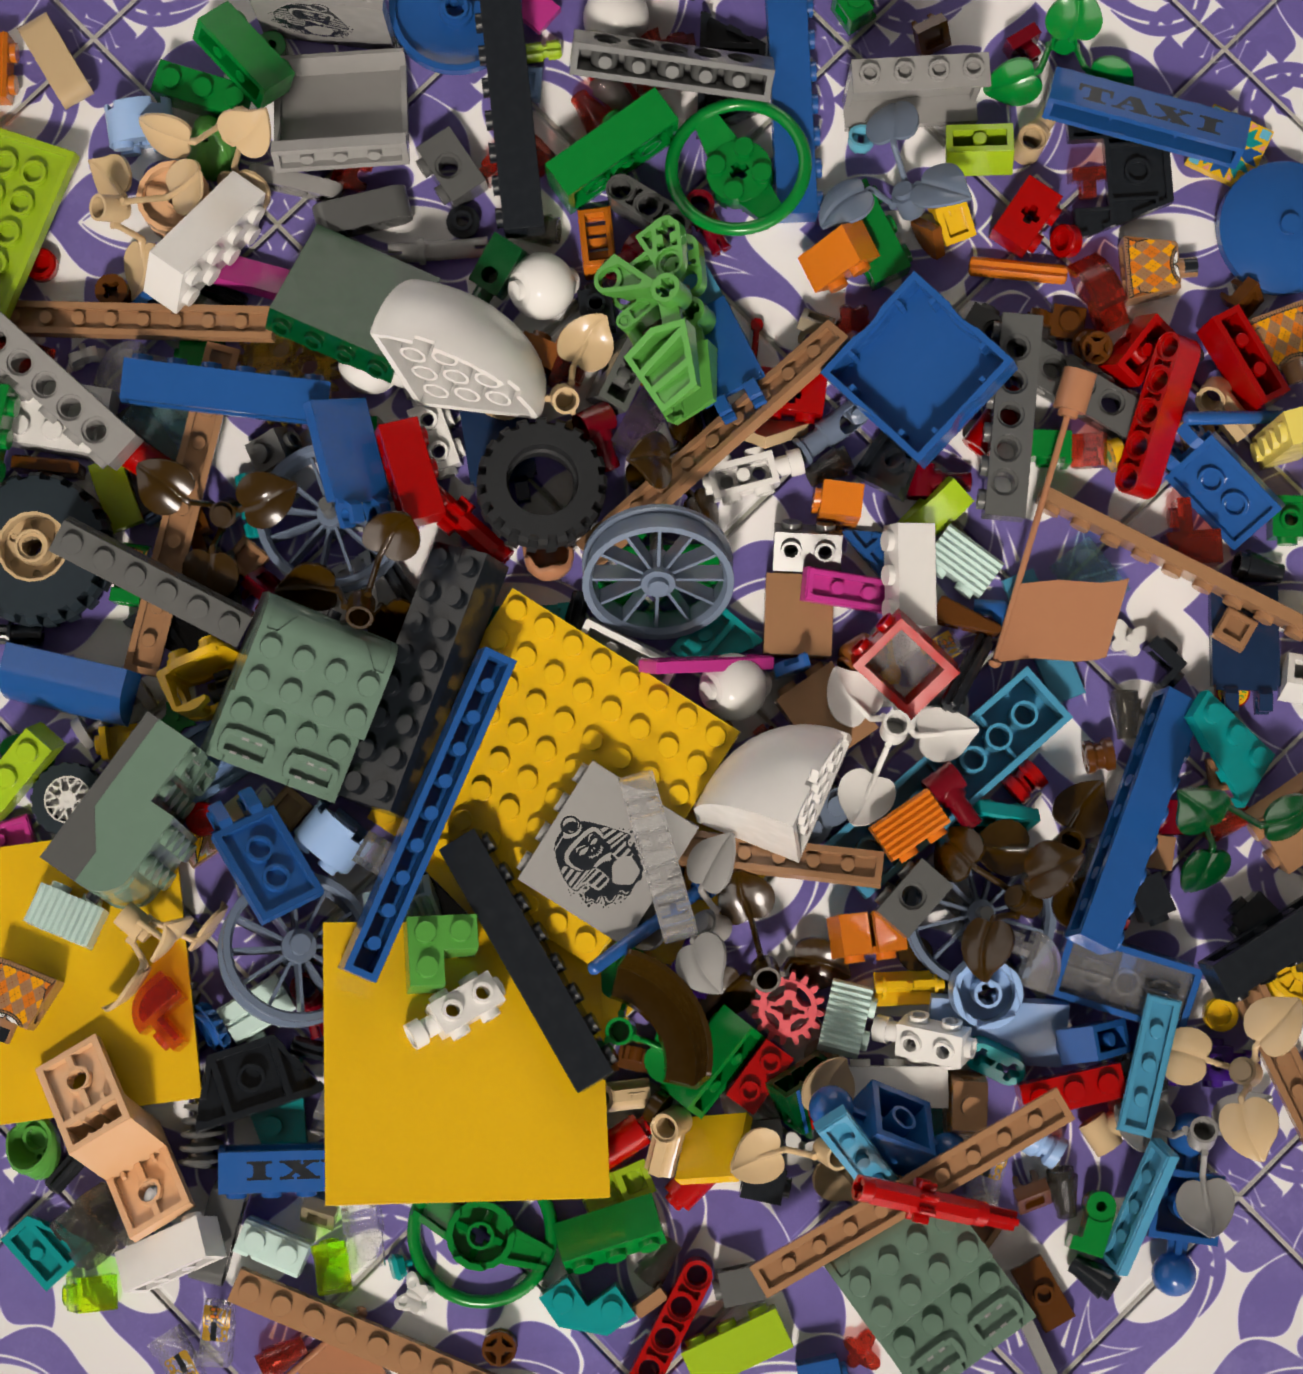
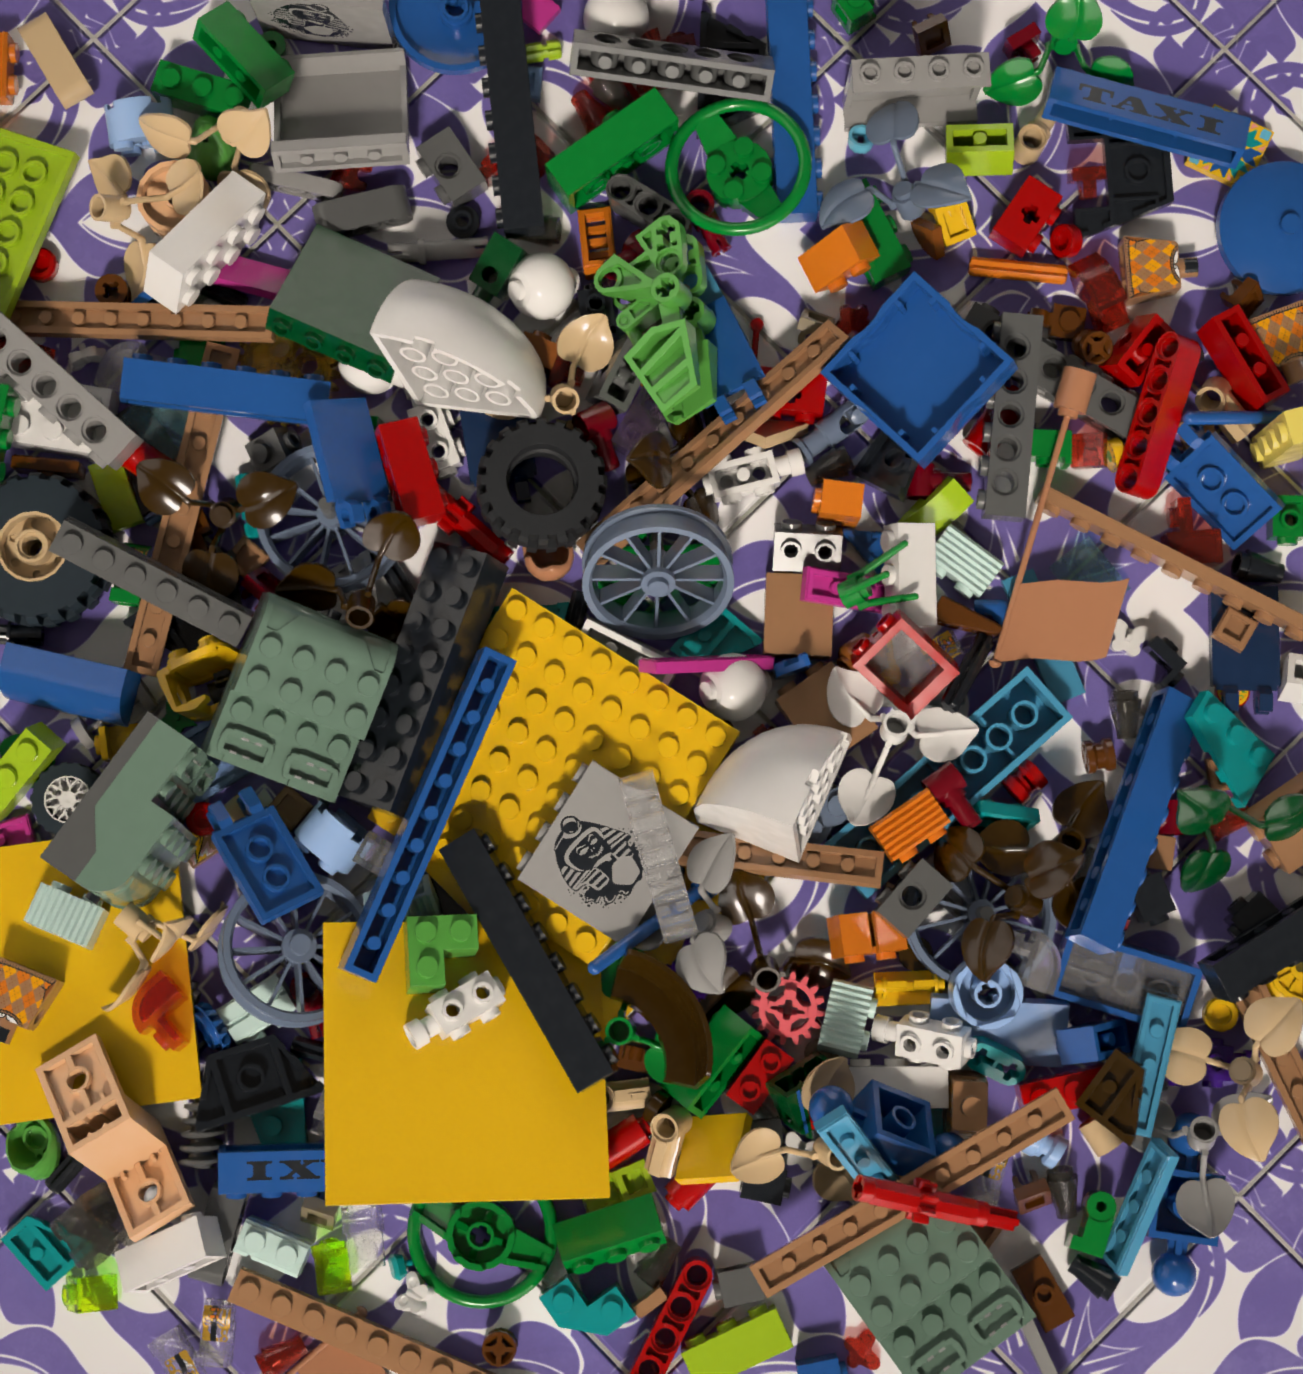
(858, 588): none -> green plant
(1116, 1095): none -> dark brown wing

